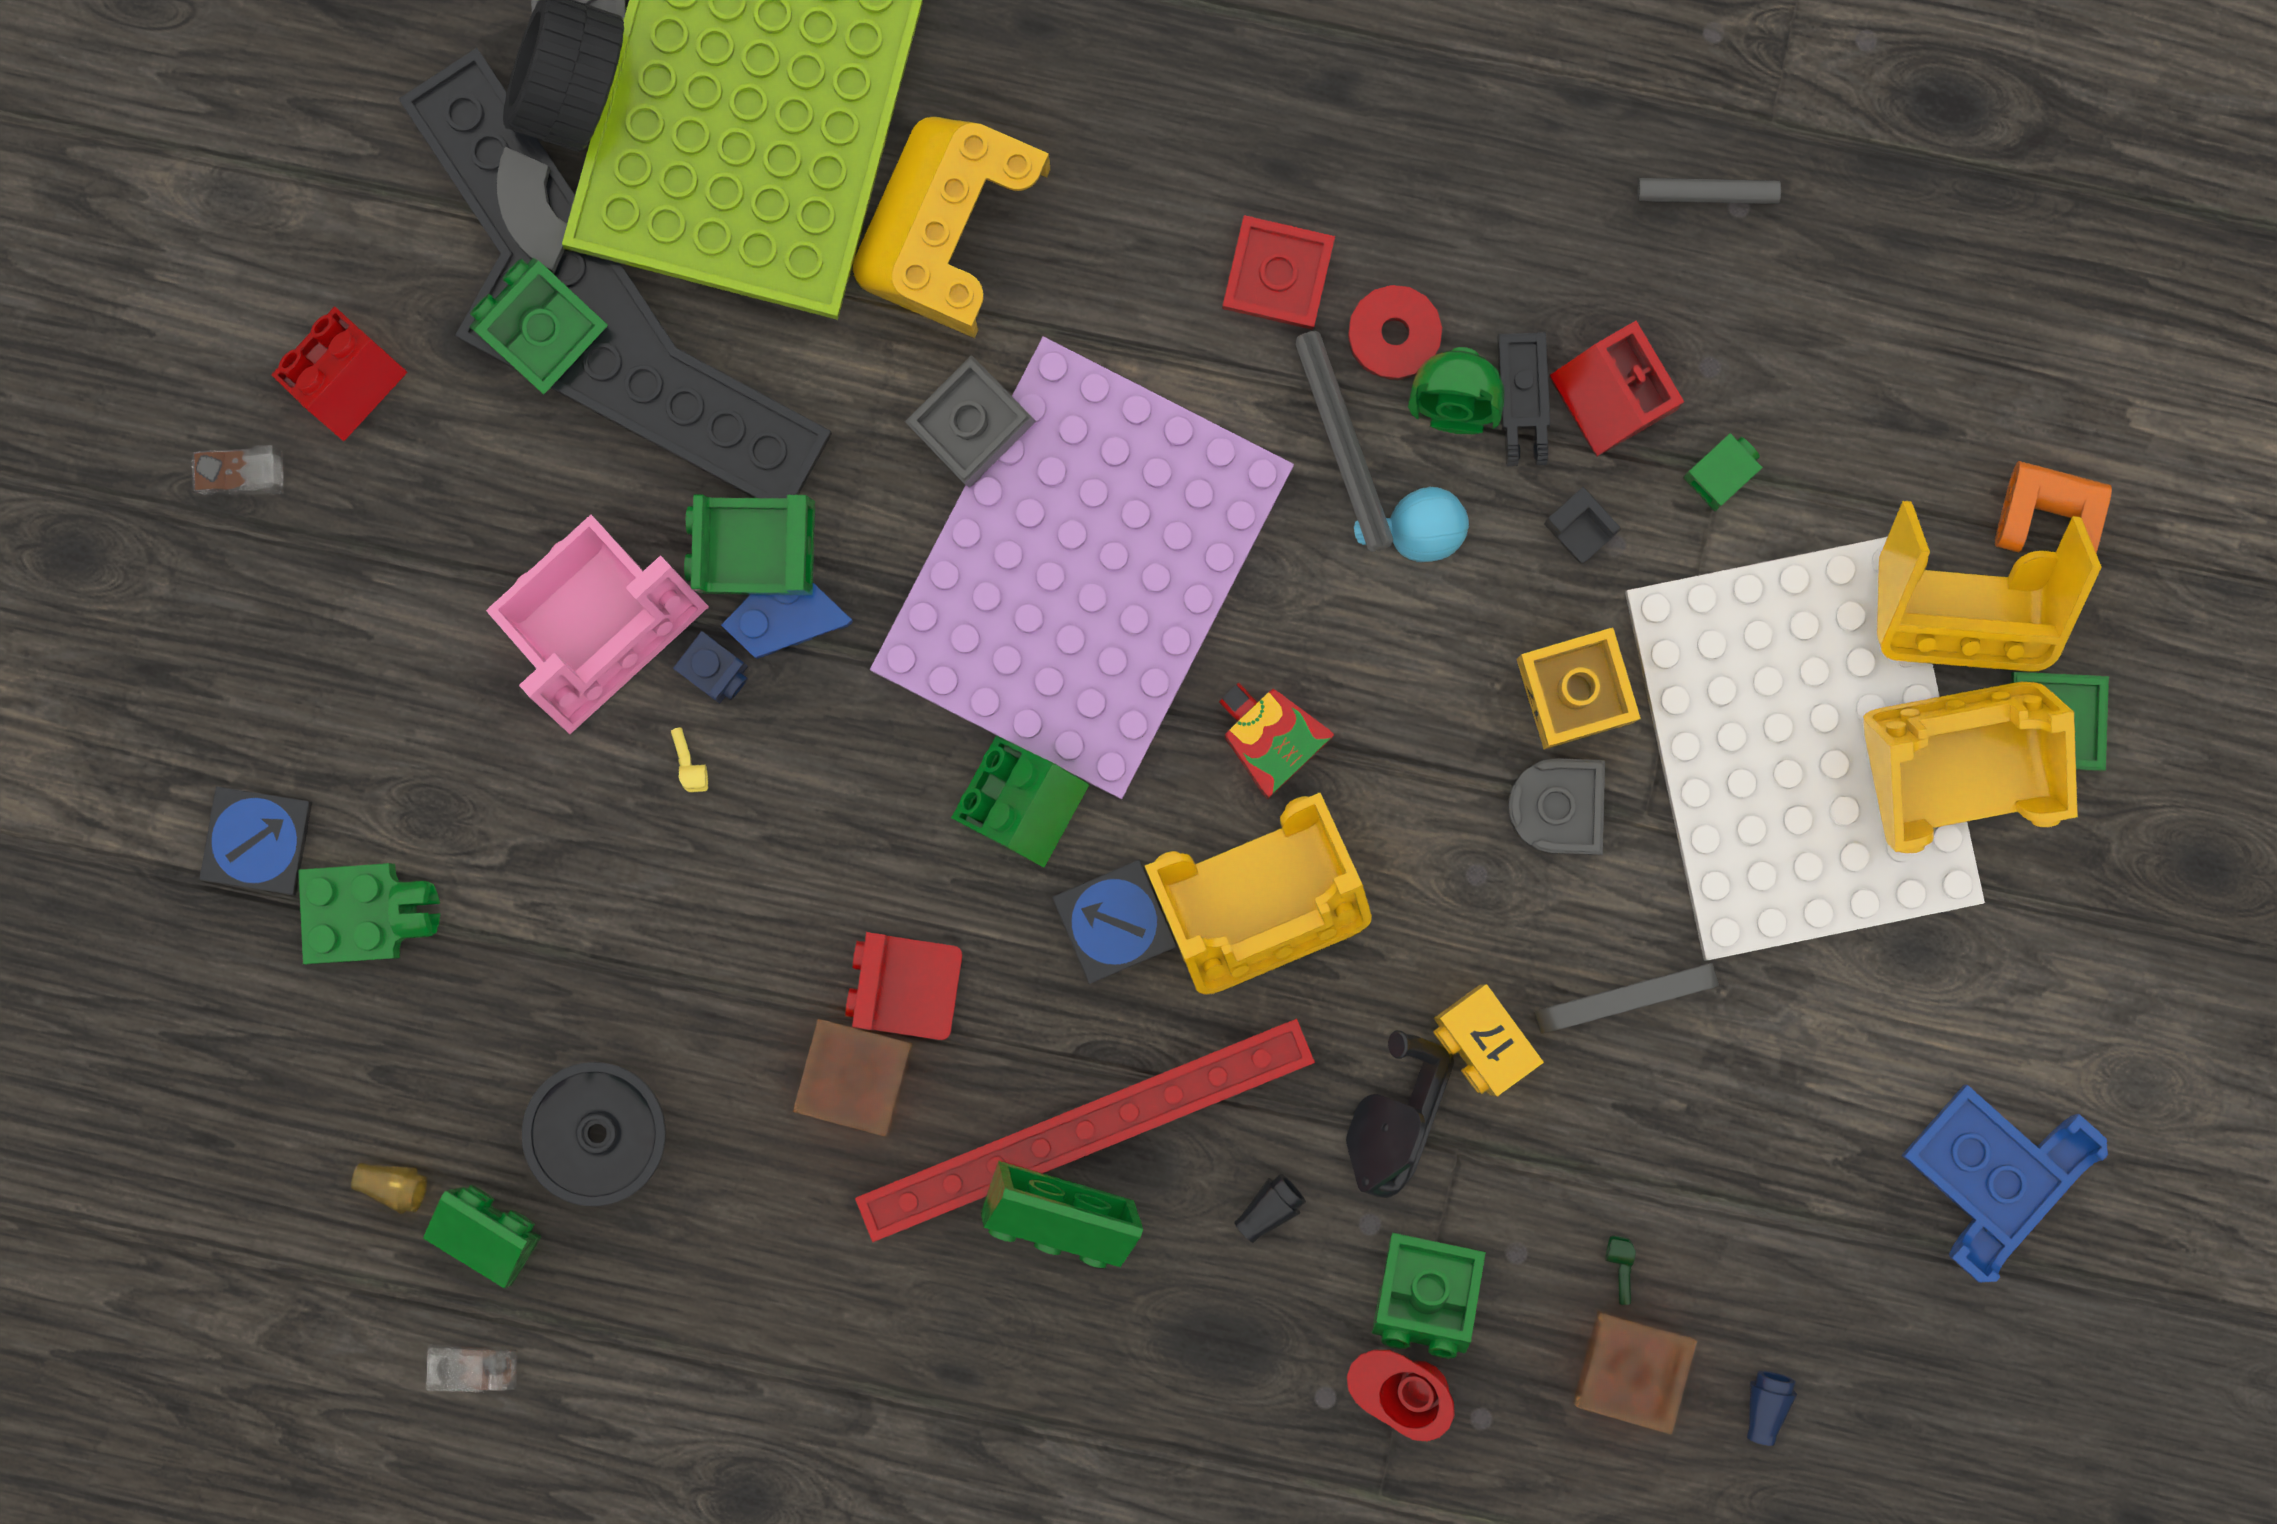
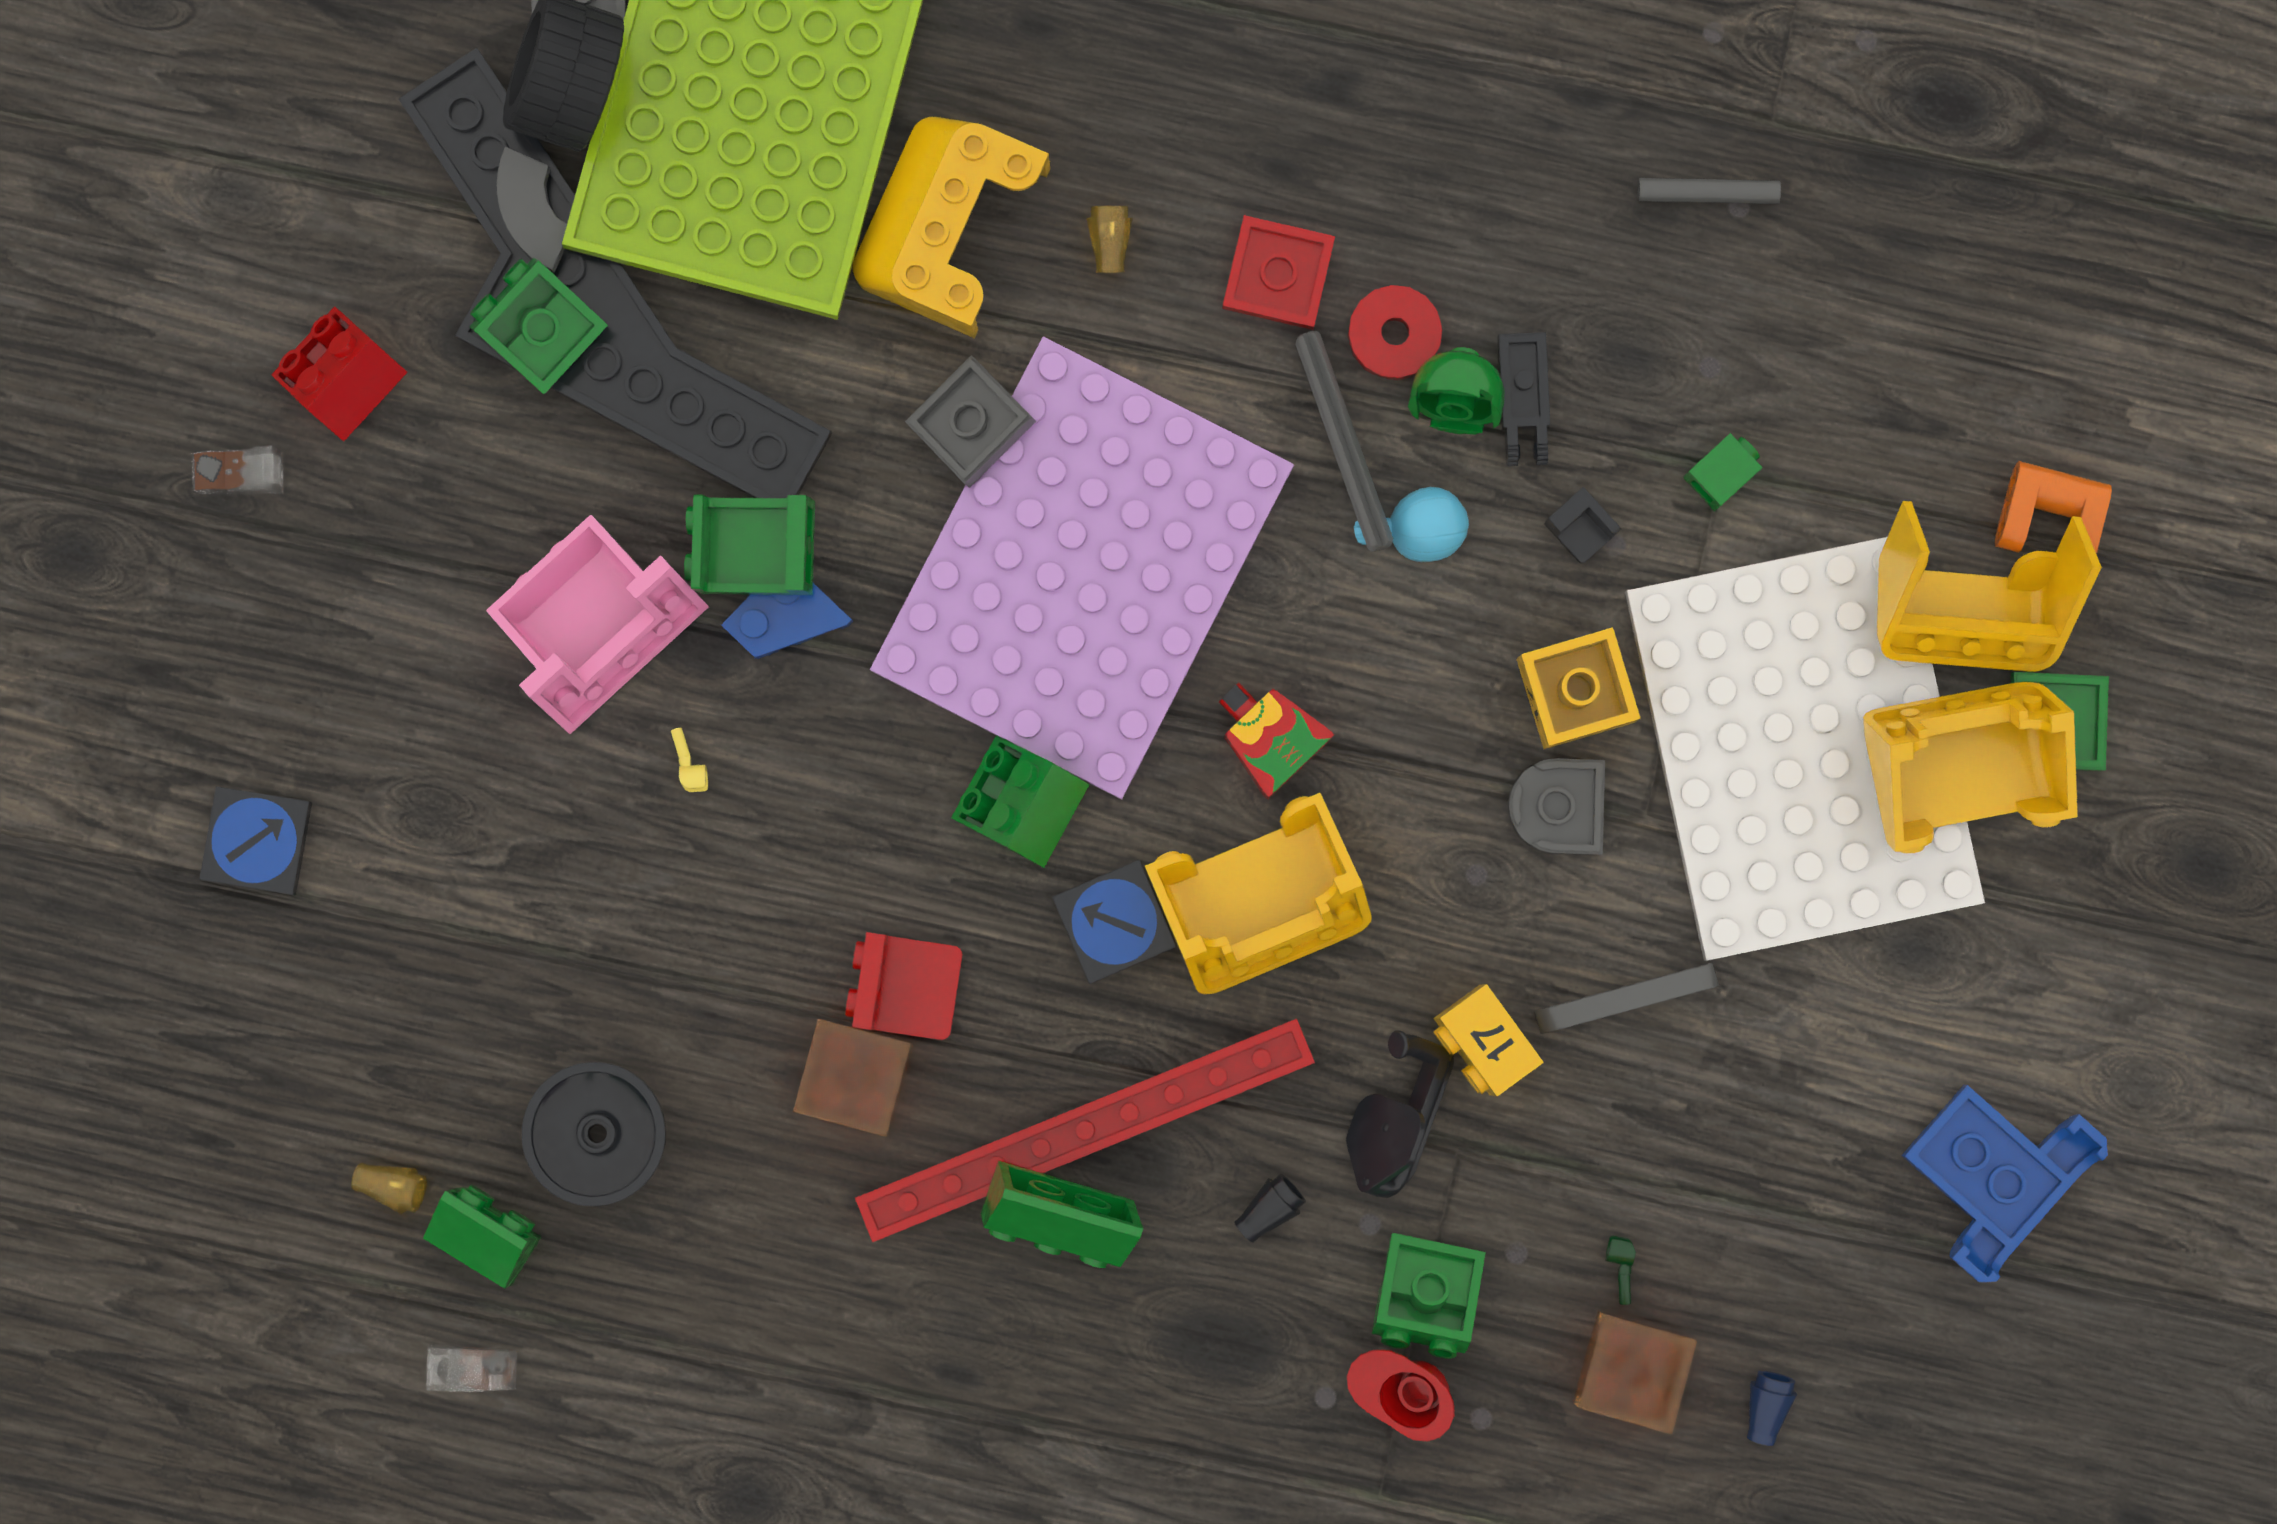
(361, 913): green plate -> none
(712, 668): dark blue bracket -> none
(1109, 237): none -> clear yellow cone
(1616, 389): red slope -> none

